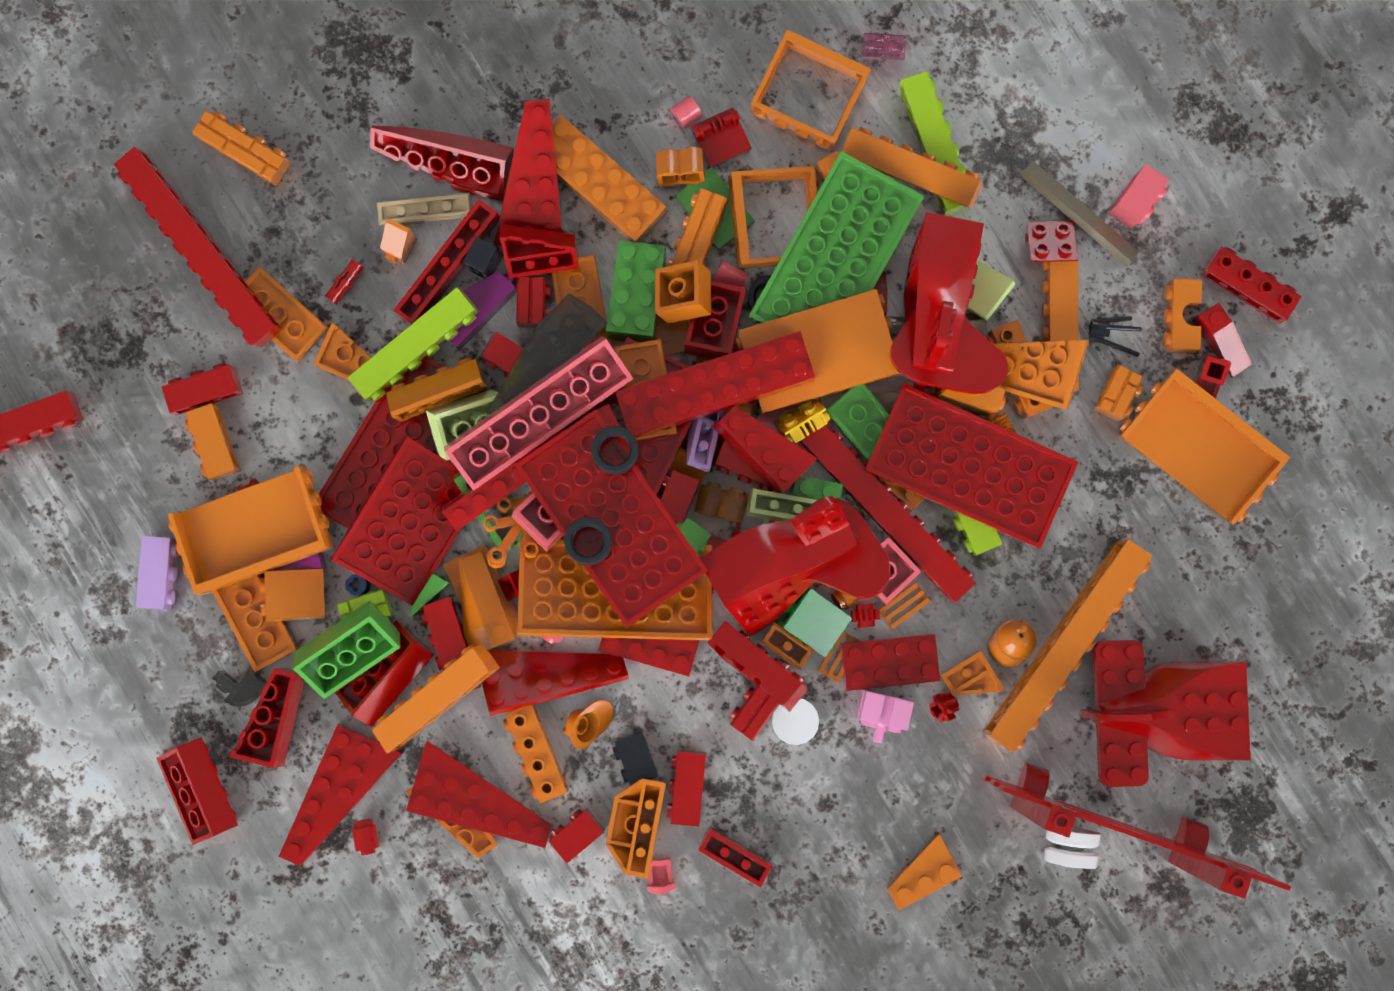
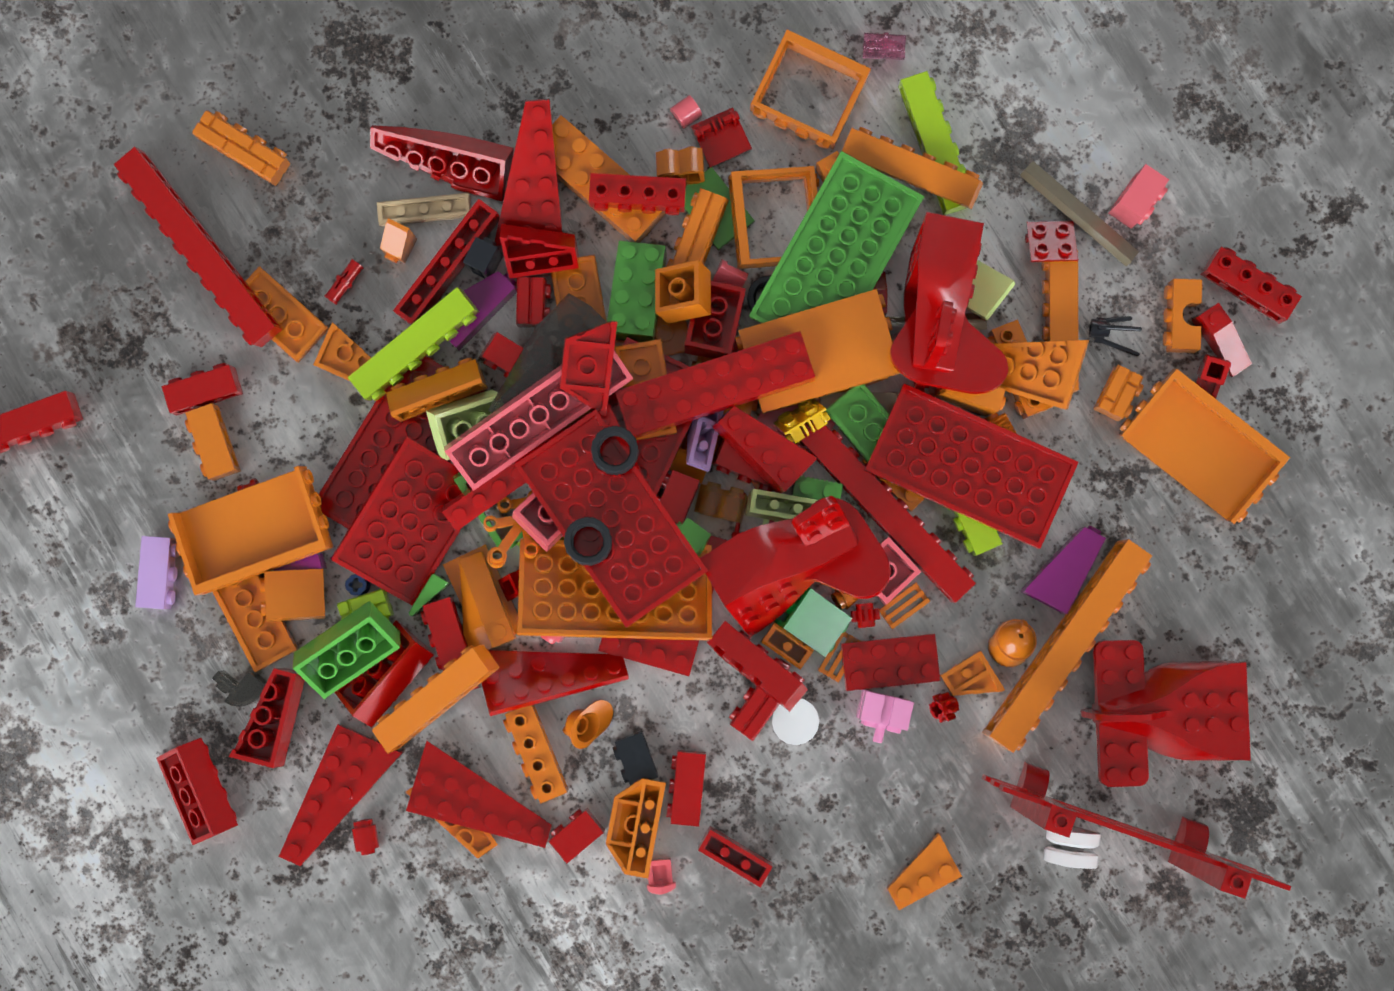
(588, 365): none -> red wing
(637, 193): none -> red brick
(1066, 570): none -> magenta slope

